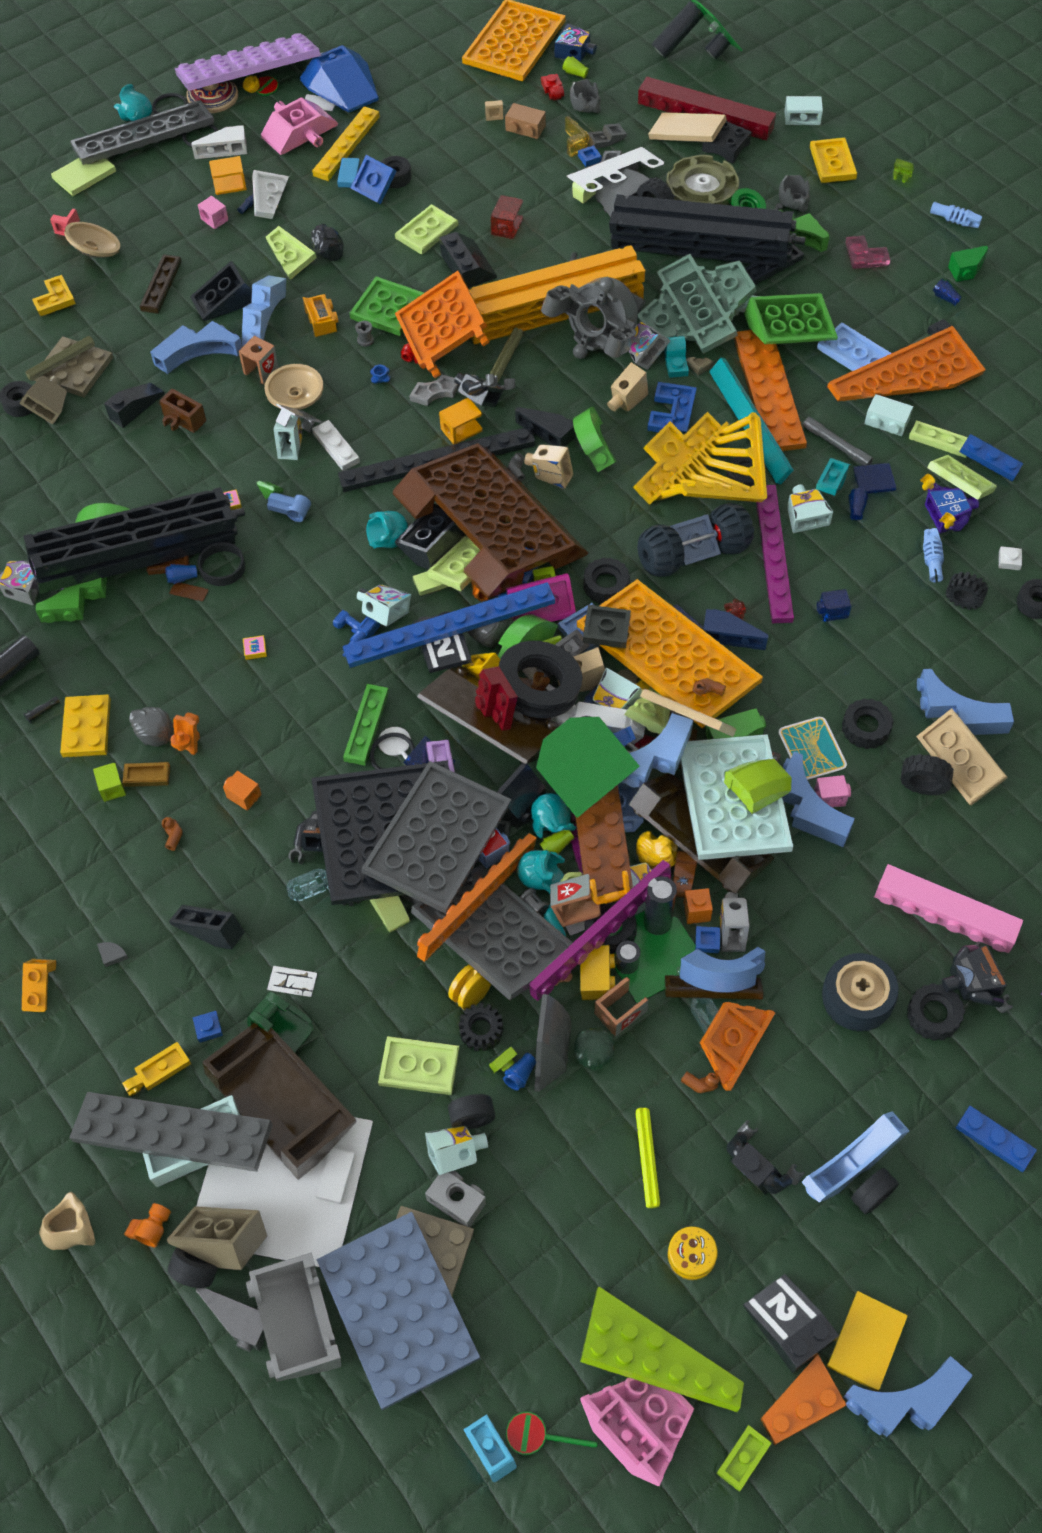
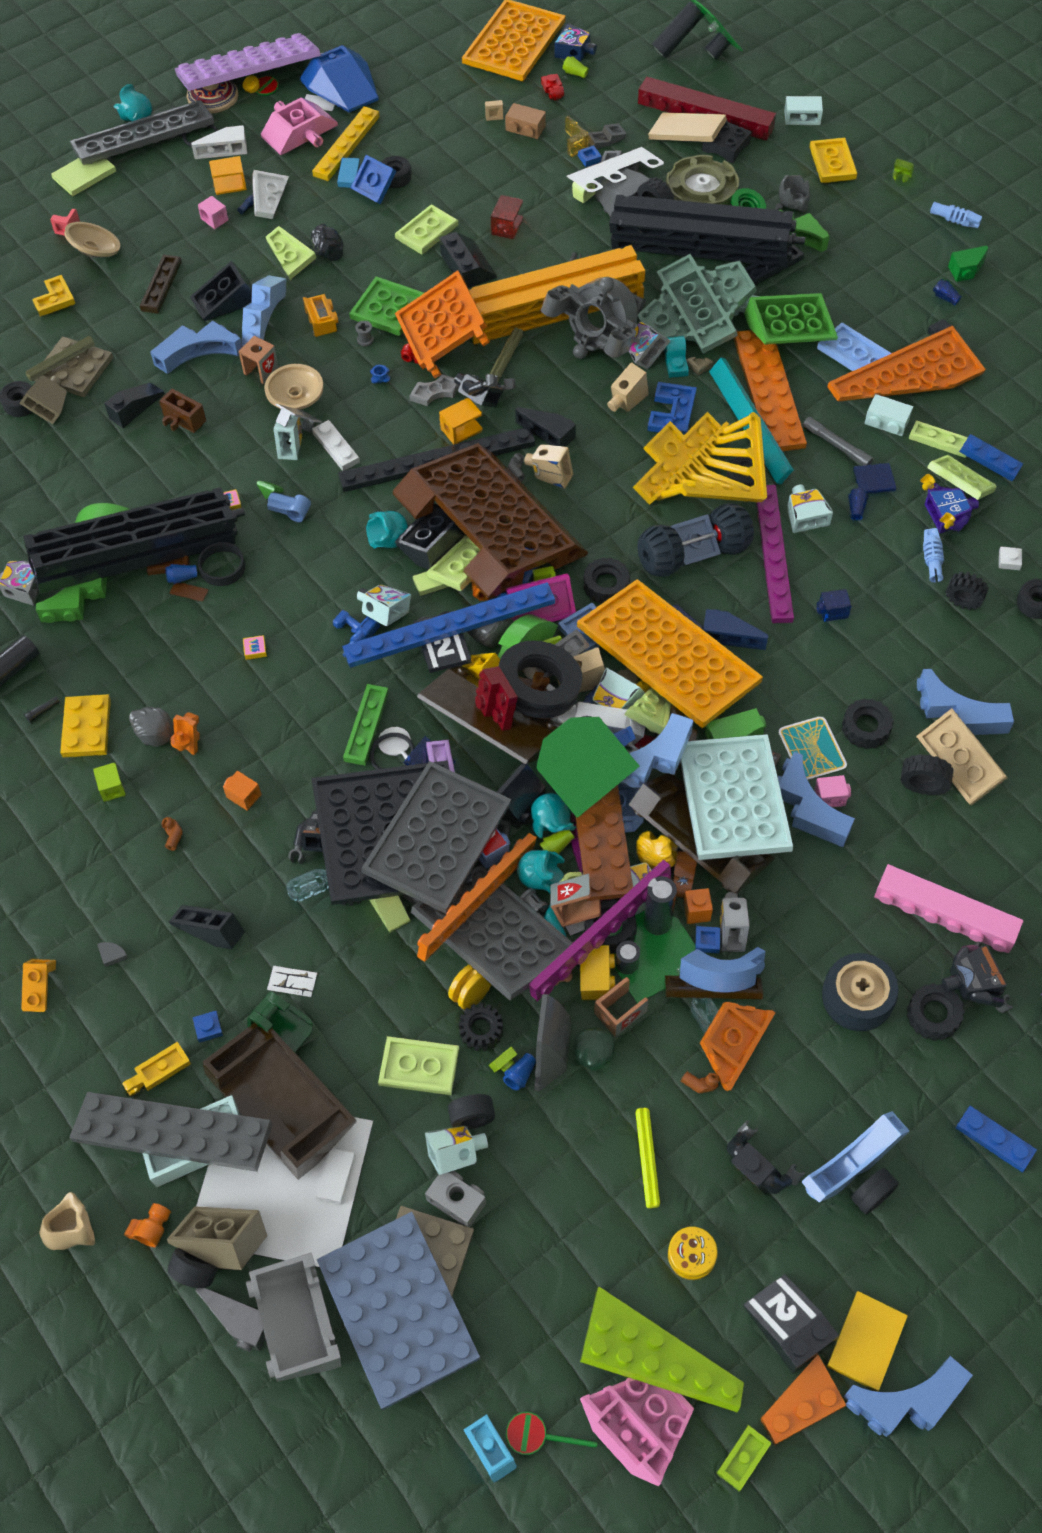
(146, 774): pearl gold tile -> none
(167, 95): black tyre -> none
(585, 96): dark grey hair -> none
(591, 439): bright green arch -> none
(606, 626): pearl dark grey plate -> none
(610, 897): light orange piece -> none
(688, 712): tan tile -> none
(707, 685): dark orange arm -> none
(737, 607): clear red plate -> none
(758, 783): lime slope -> none
(833, 477): teal plate -> none
(864, 257): clear pink plate -> none

